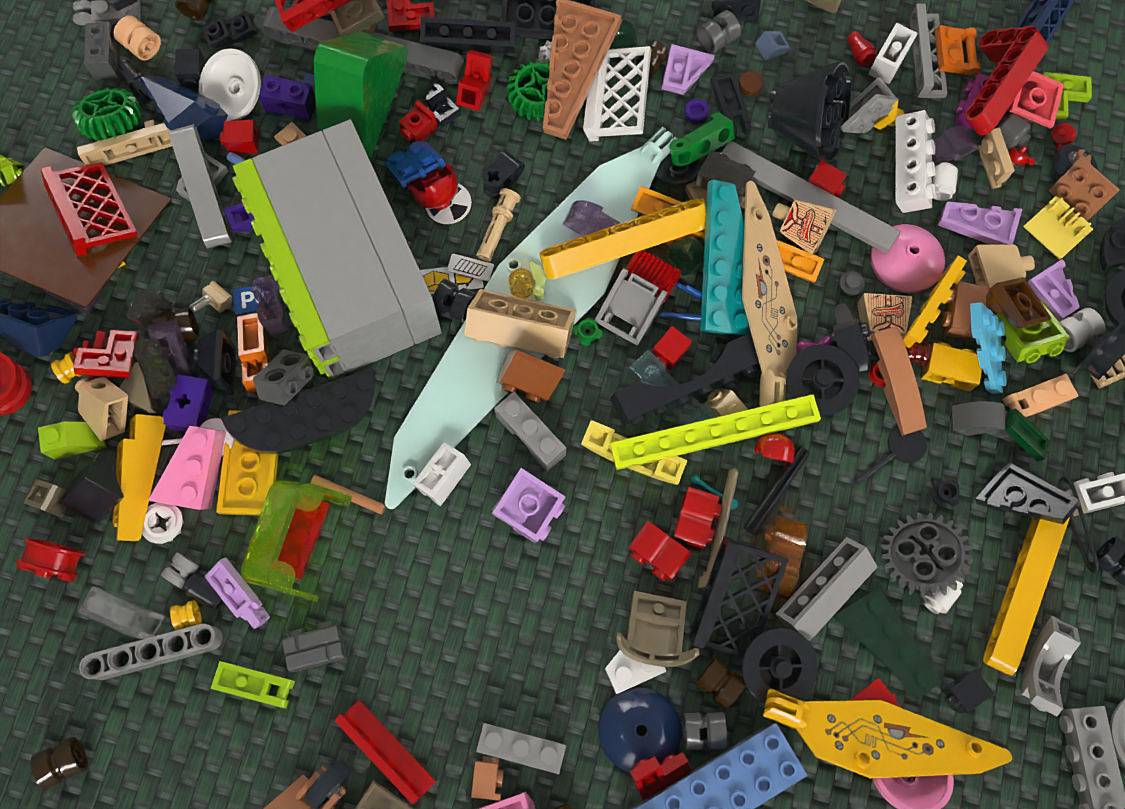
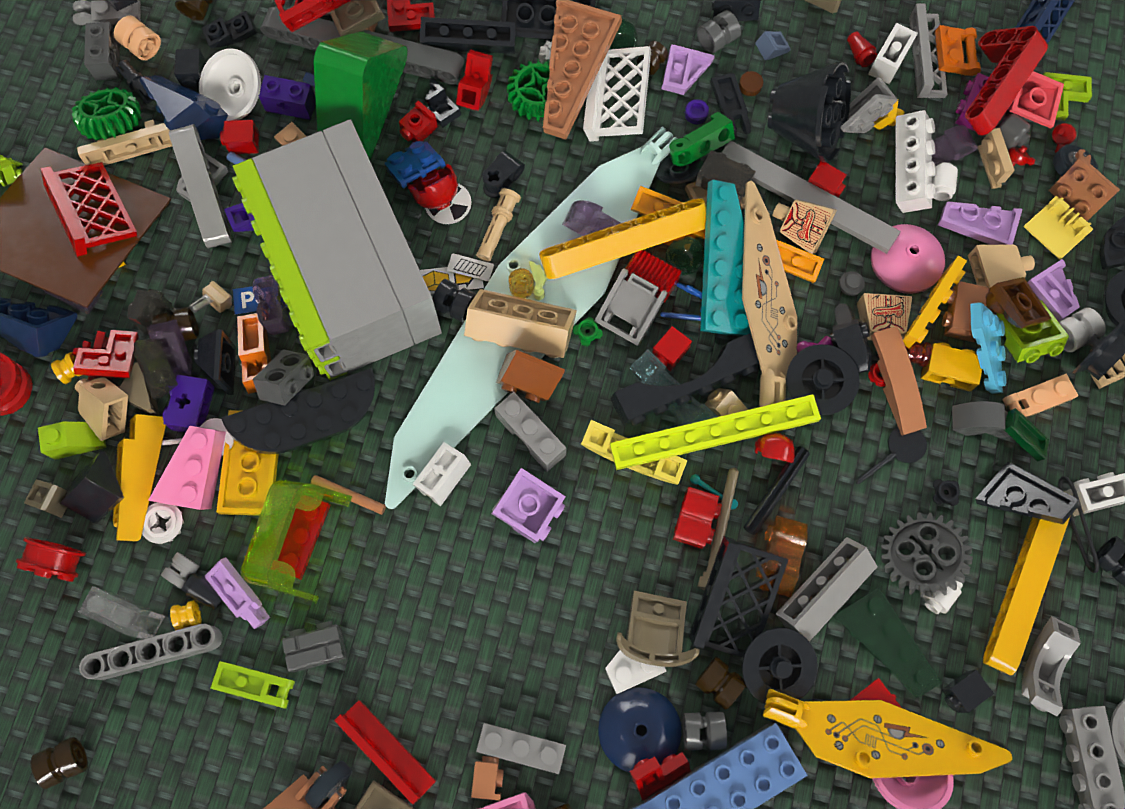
(658, 551): red brick -> none

